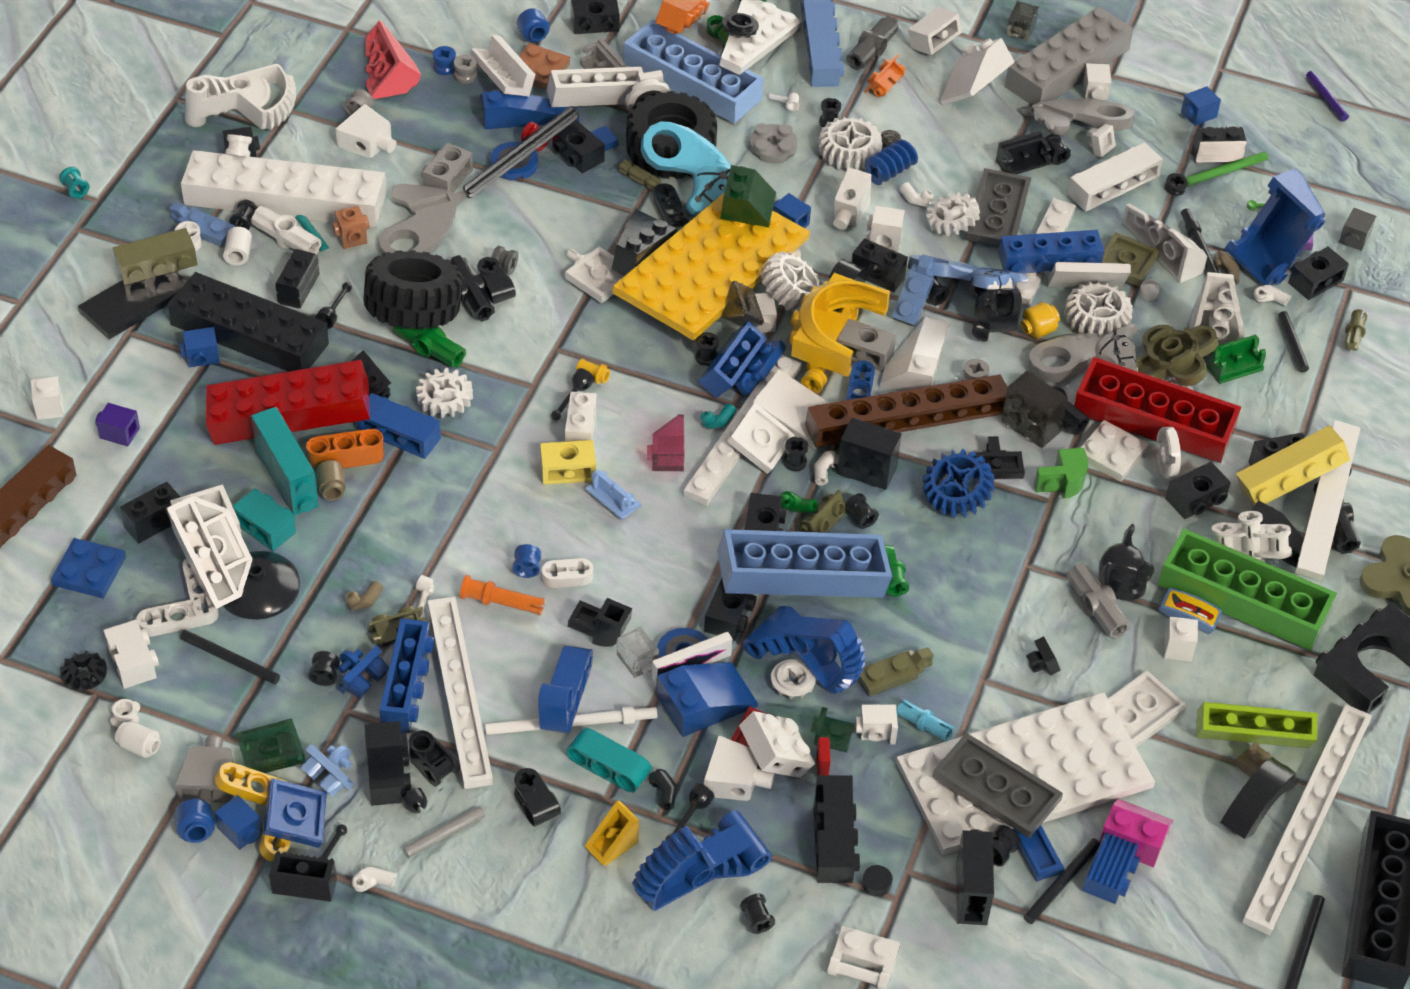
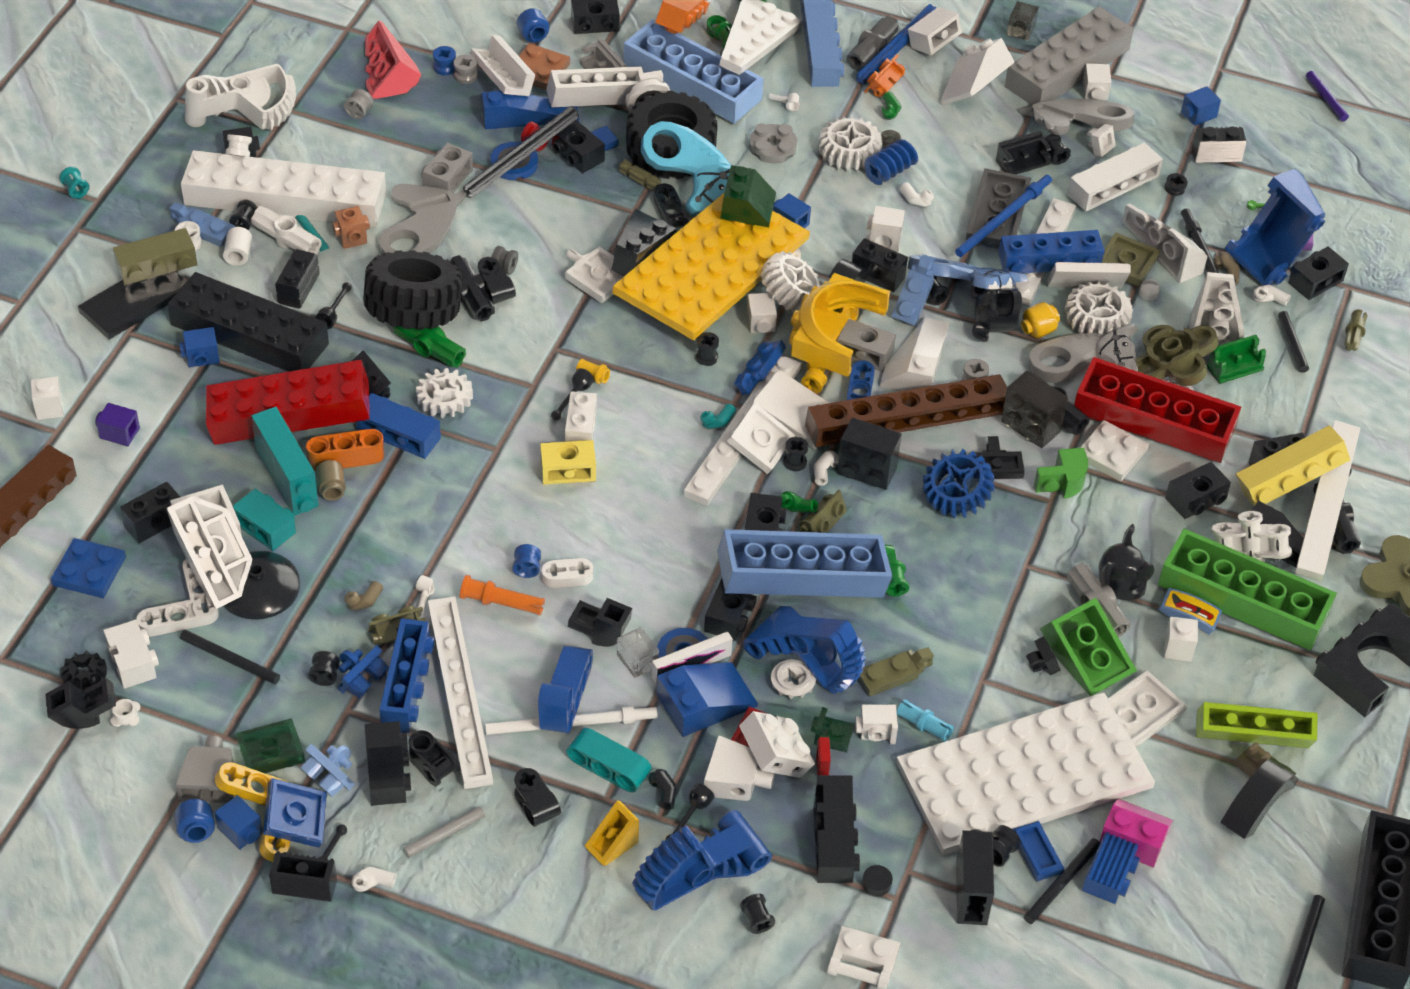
(77, 707): none -> black brick
(138, 739): white brick -> none
(365, 133): white torso -> none
(414, 800): black hinge -> none
(612, 495): light blue hinge -> none
(668, 446): clear pink slope -> none
(732, 359): blue brick -> none
(740, 24): black gear -> none
(742, 306): clear smoke slope -> none
(830, 110): black bush -> none
(848, 207): white torso -> none
(861, 516): black bush -> none
(891, 48): none -> blue axle
(893, 106): none -> green arm
(953, 214): white gear -> none
(997, 785): dark grey plate -> none
(1031, 192): none -> blue bar
(1089, 647): none -> bright green slope
(1169, 454): white tile -> none
(1227, 168): bright green bar -> none
(1306, 820): white plate -> none
(1357, 229): dark grey brick -> none

